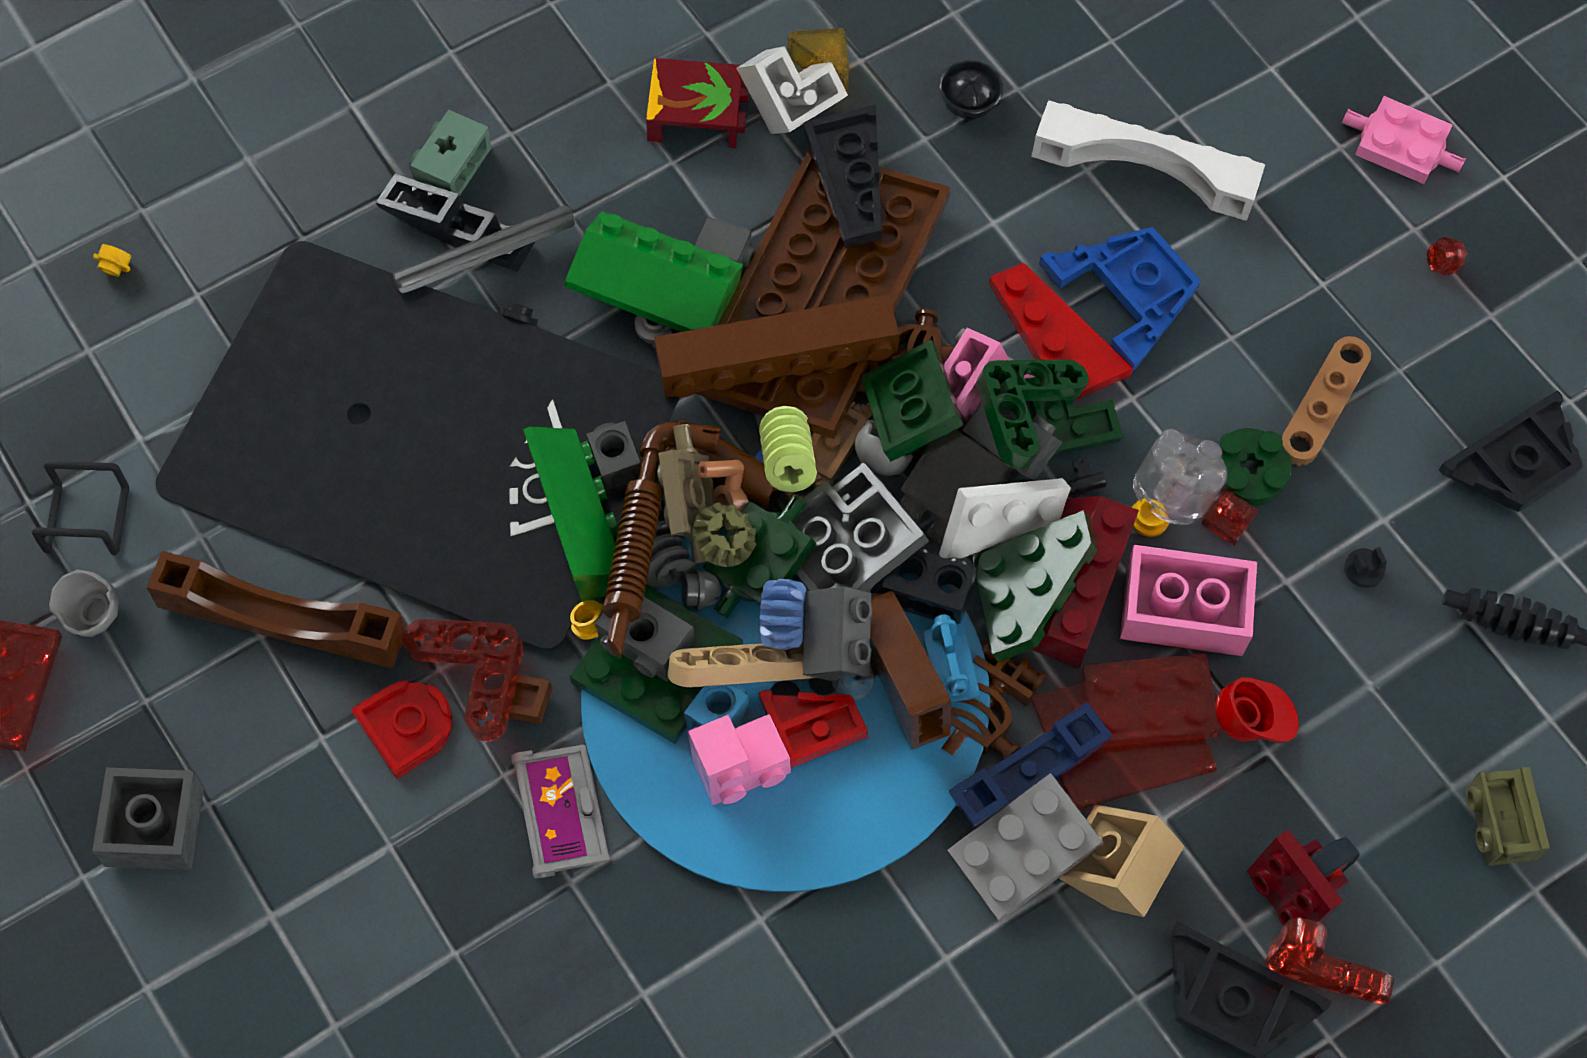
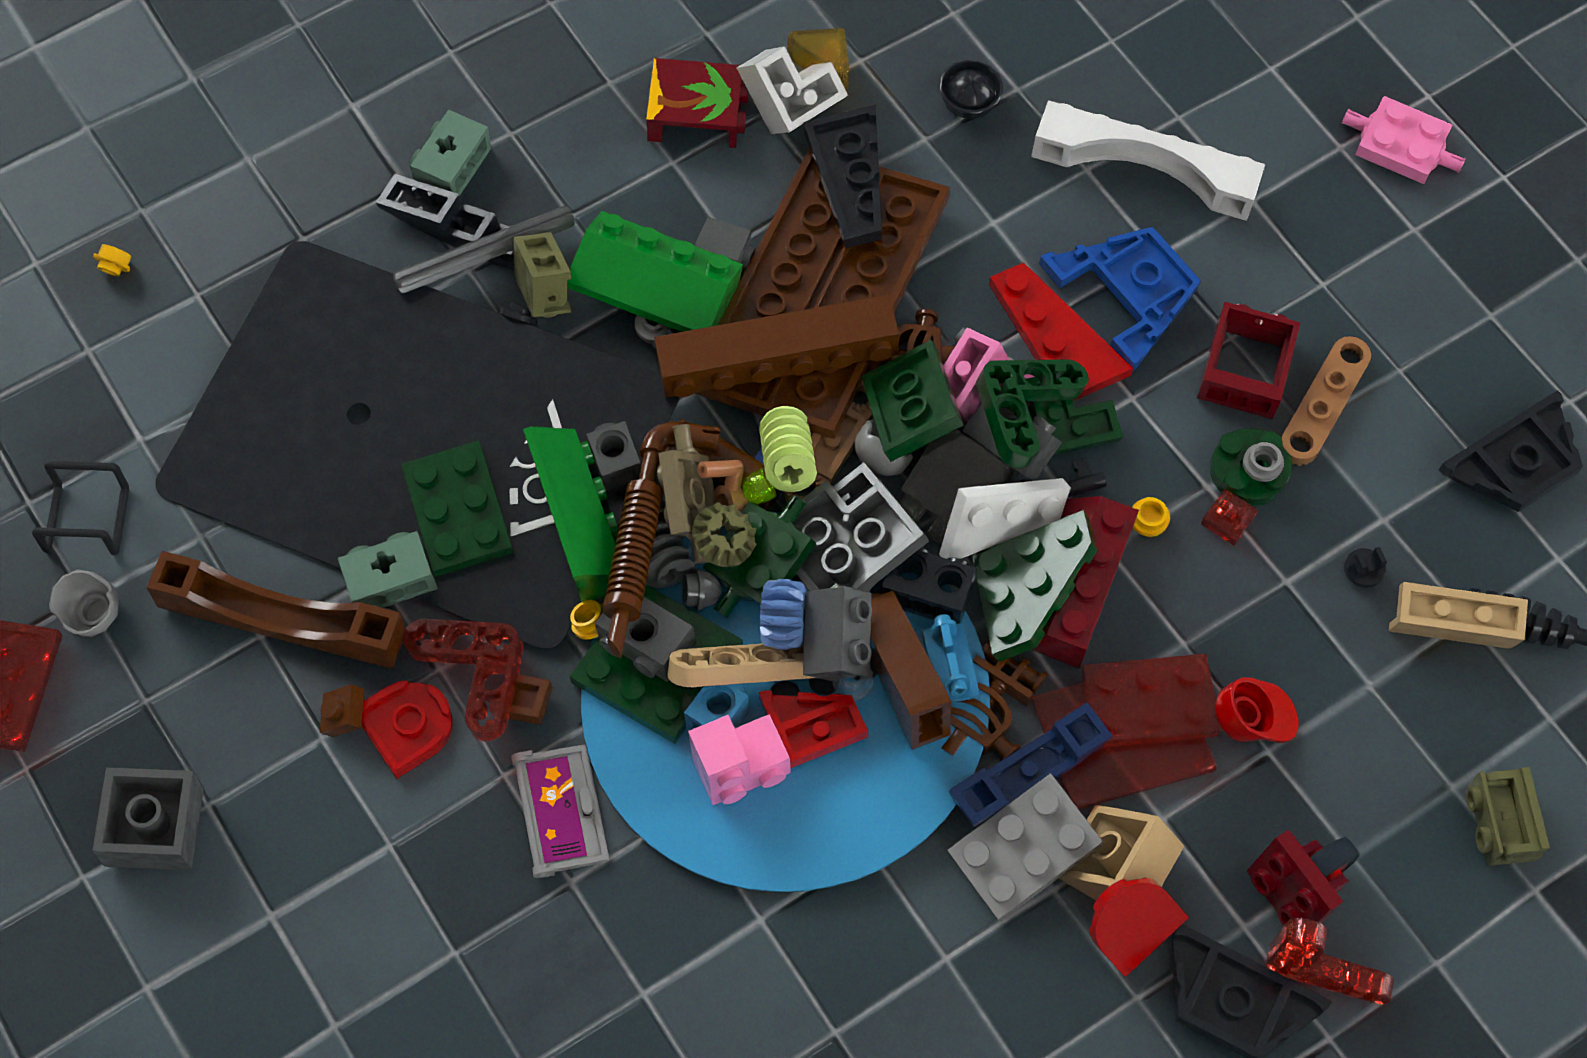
(341, 710): none -> reddish brown plate
(408, 575): none -> sand green brick
(457, 508): none -> dark green plate
(541, 274): none -> olive hinge
(757, 487): none -> clear neon green hinge
(1133, 921): none -> red tile
(1180, 477): clear brick -> none
(1188, 600): bright pink brick -> none
(1240, 391): none -> dark red window
(1268, 453): none -> light grey plate
(1446, 255): clear red plate -> none
(1460, 615): none -> tan panel

